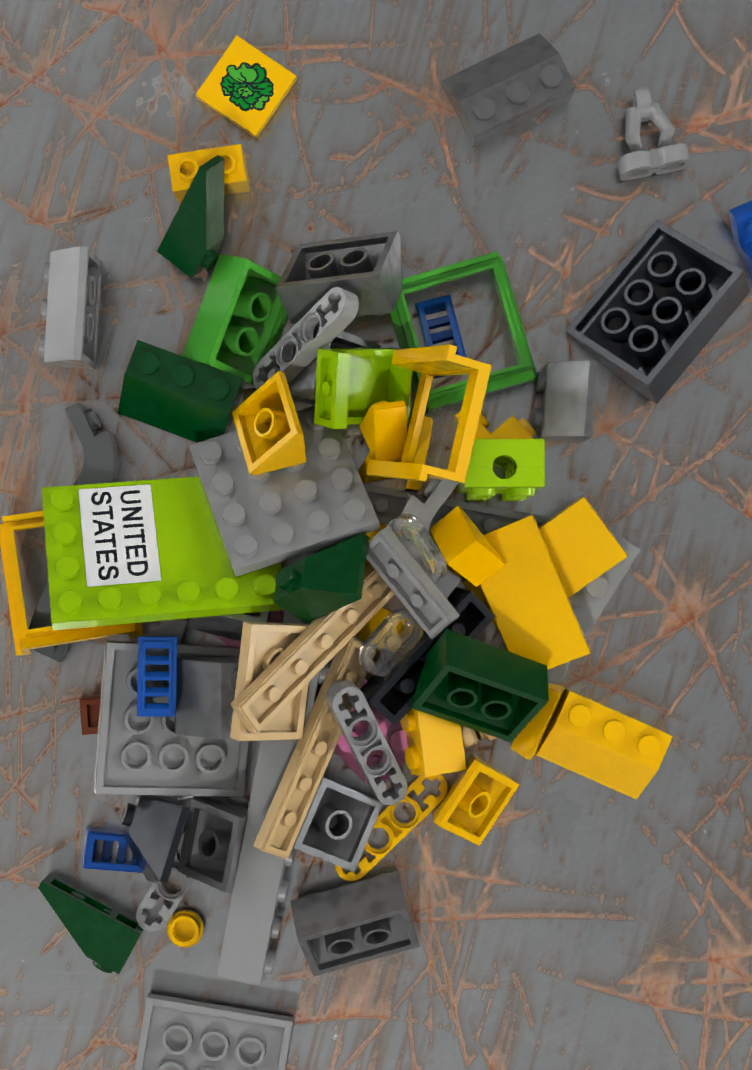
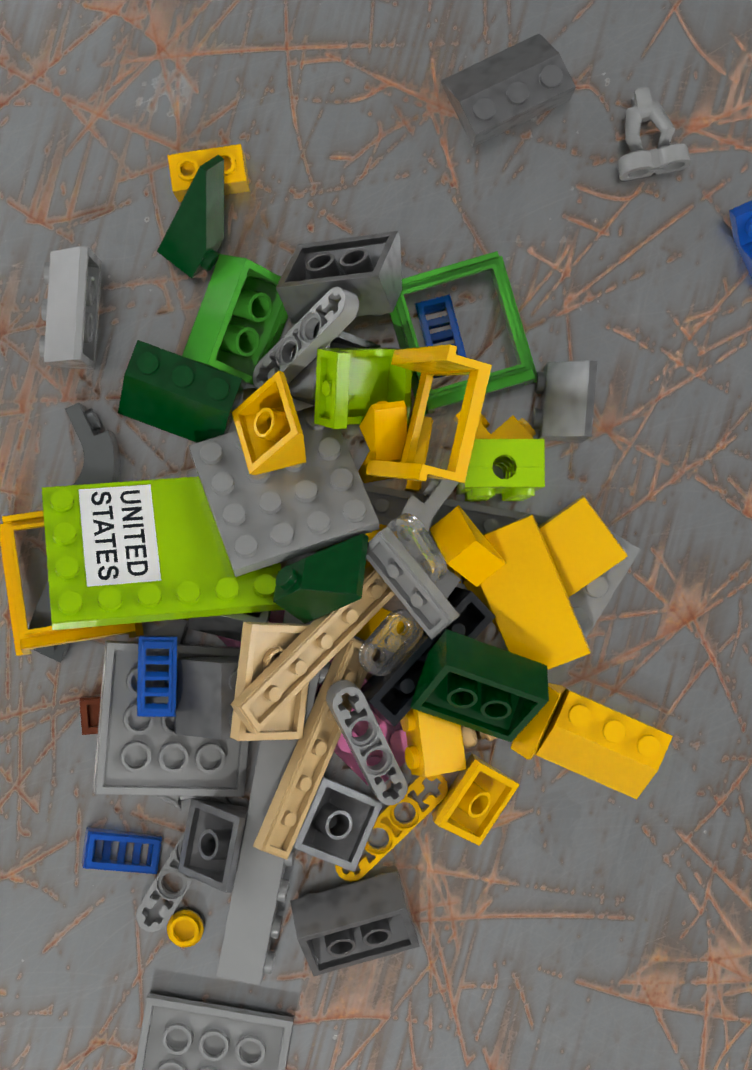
(97, 928): dark green slope -> none
(153, 835): black slope -> none
(246, 87): yellow tile -> none
(659, 309): black slope -> none

